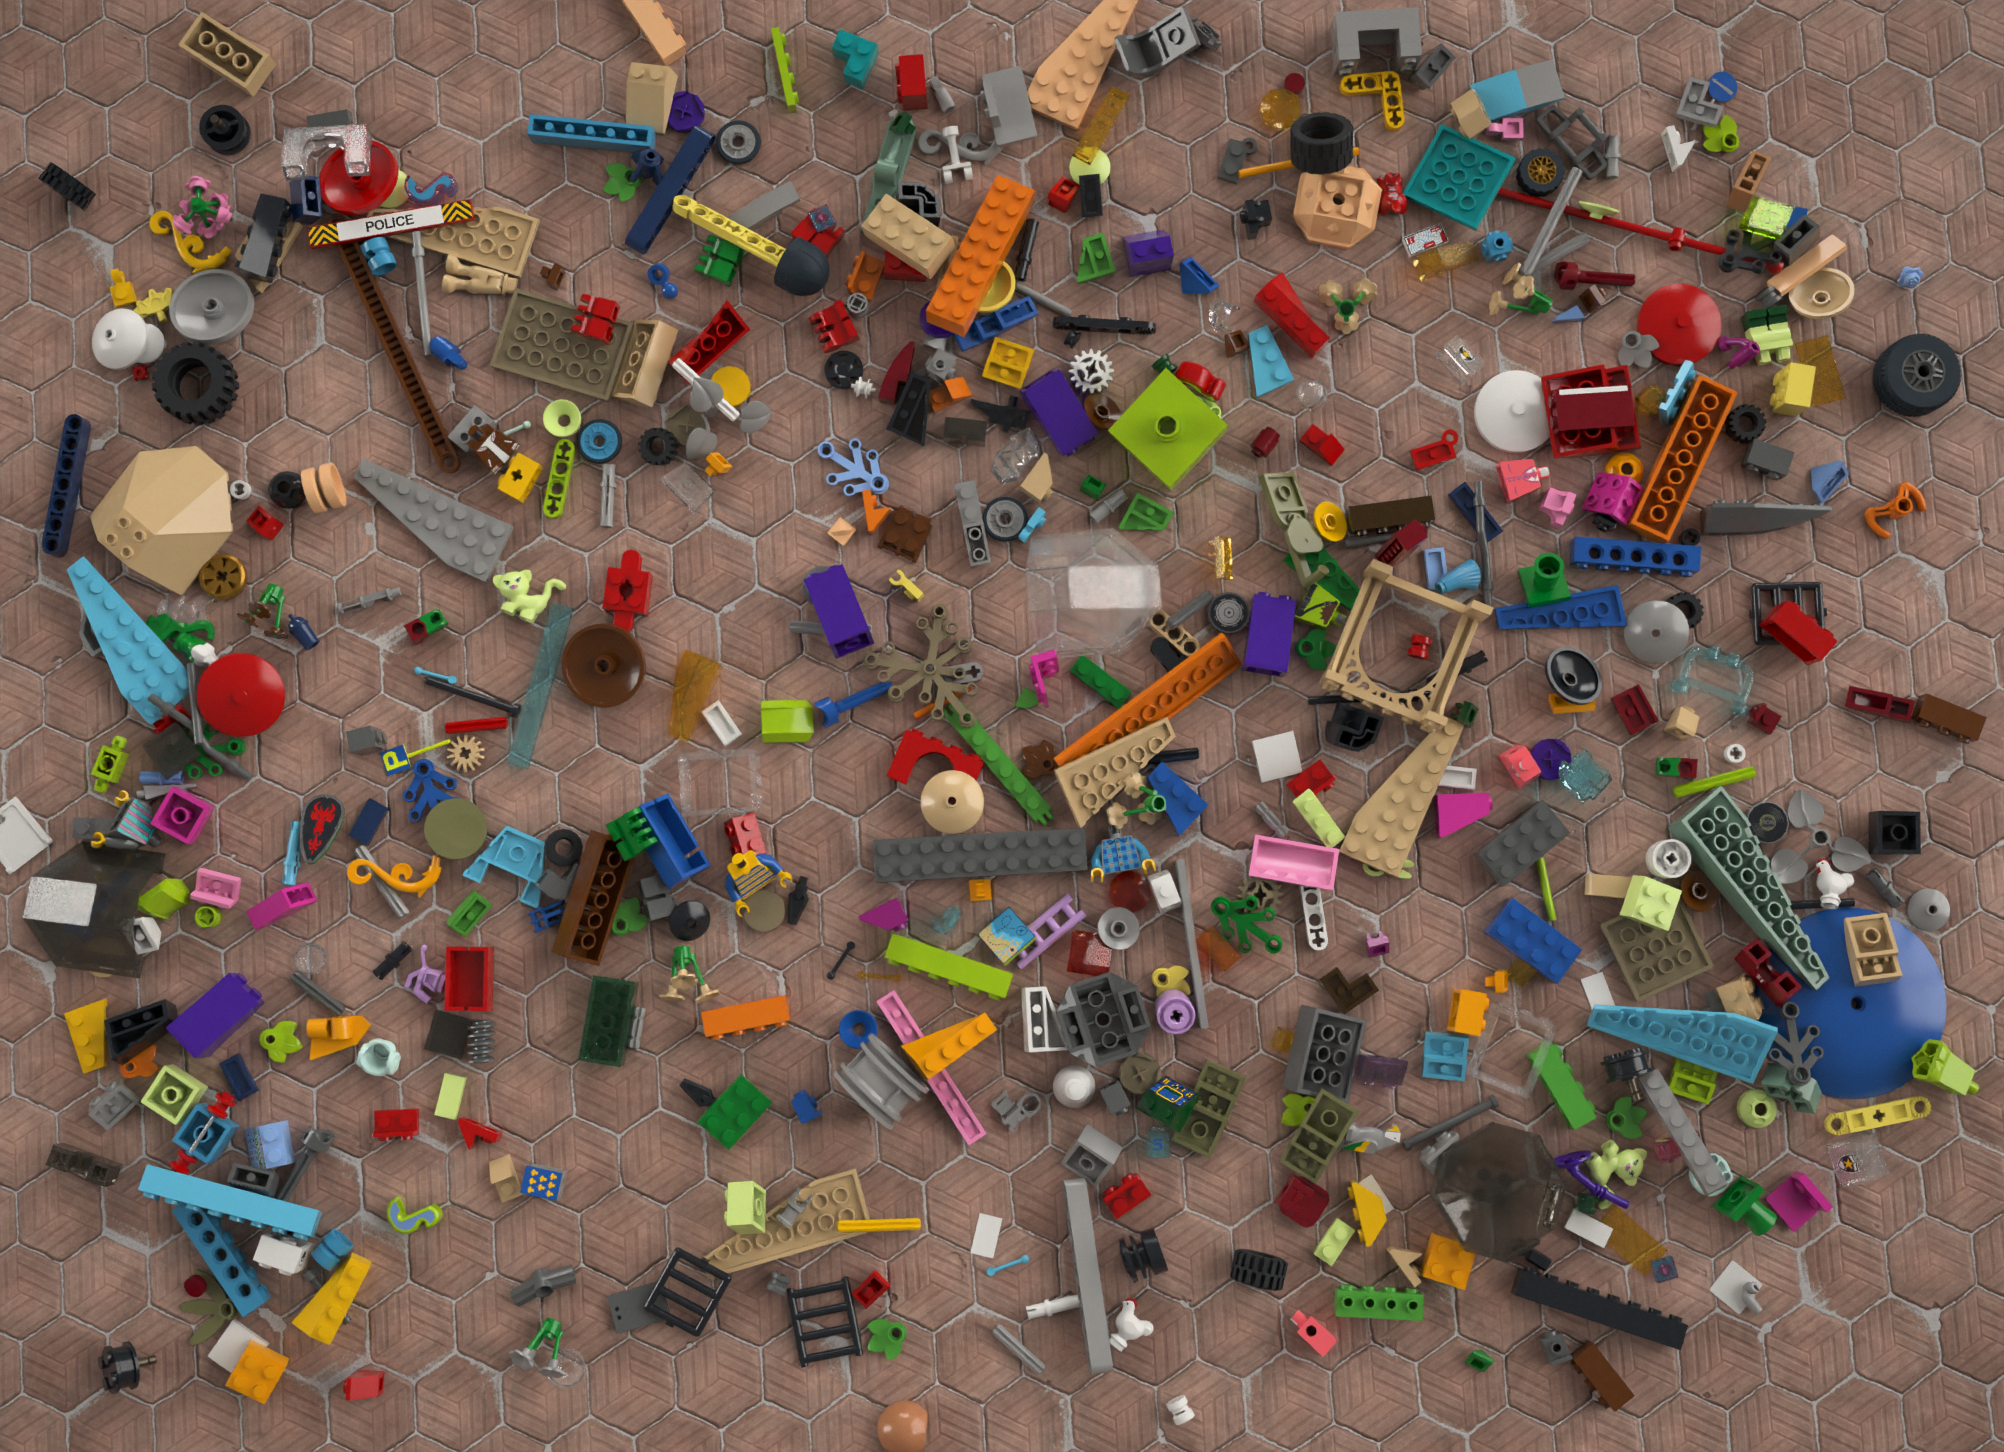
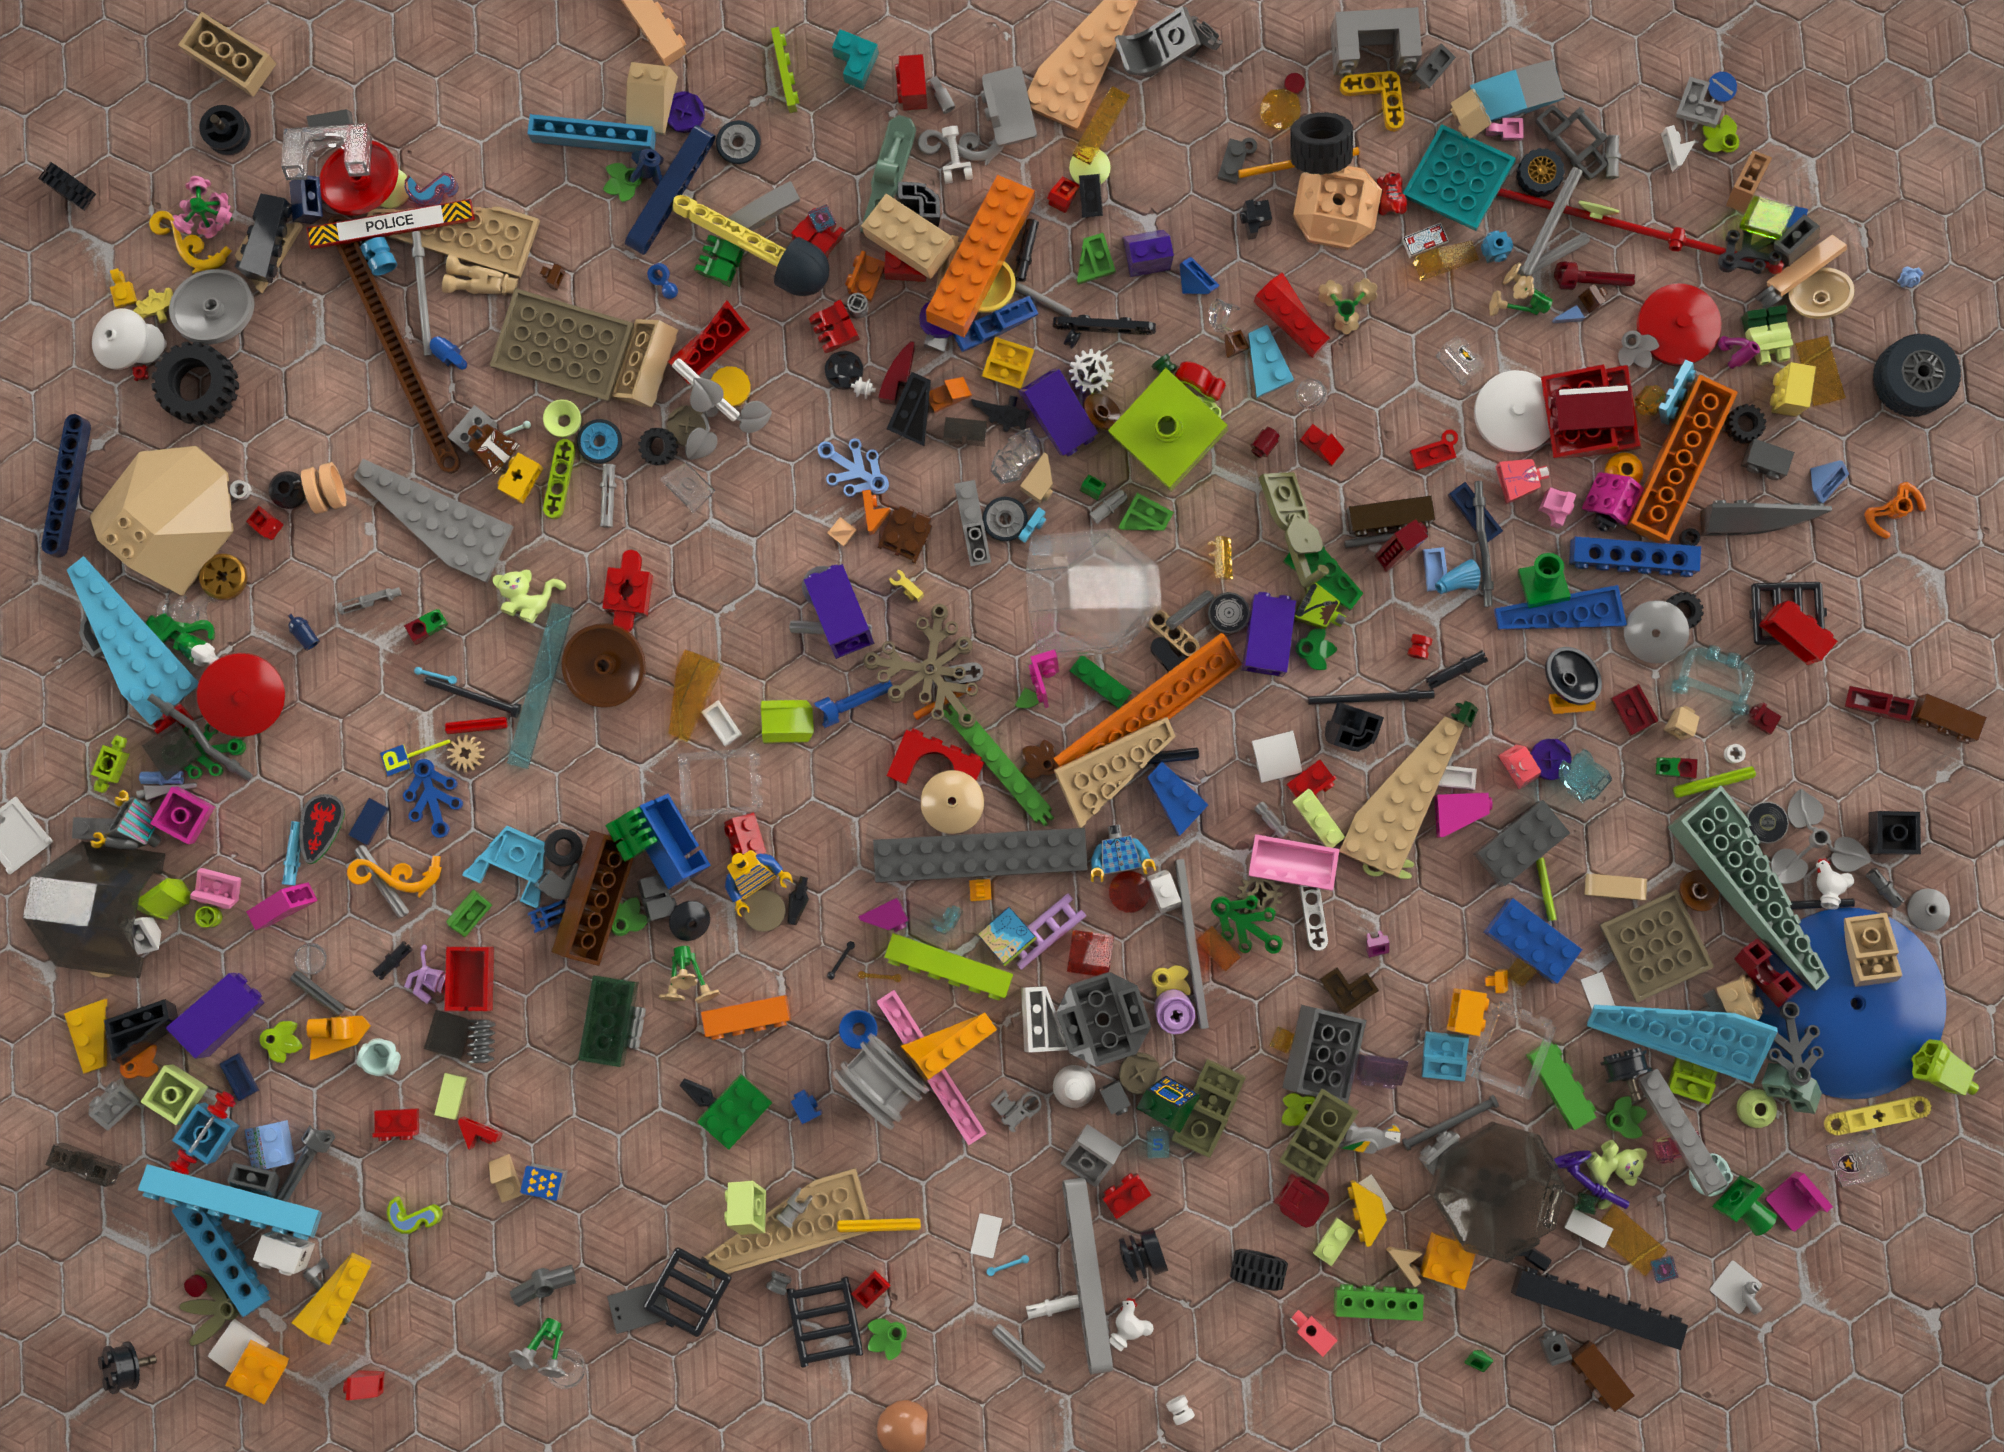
(196, 716): dark grey bar -> none
(271, 596): plant -> none
(329, 1253): dark azure wheel -> none
(366, 740): dark grey brick -> none
(455, 828): olive piece -> none
(599, 327): red legs -> none
(717, 464): light orange tile -> none
(901, 124): dark green tile -> none
(943, 360): light grey brick -> none
(1126, 921): light grey dish -> none
(1148, 811): tan plant -> none
(1330, 521): yellow dish -> none
(1431, 715): tan arch -> none
(1650, 902): yellowish green brick -> none
(1677, 853): white wheel -> none

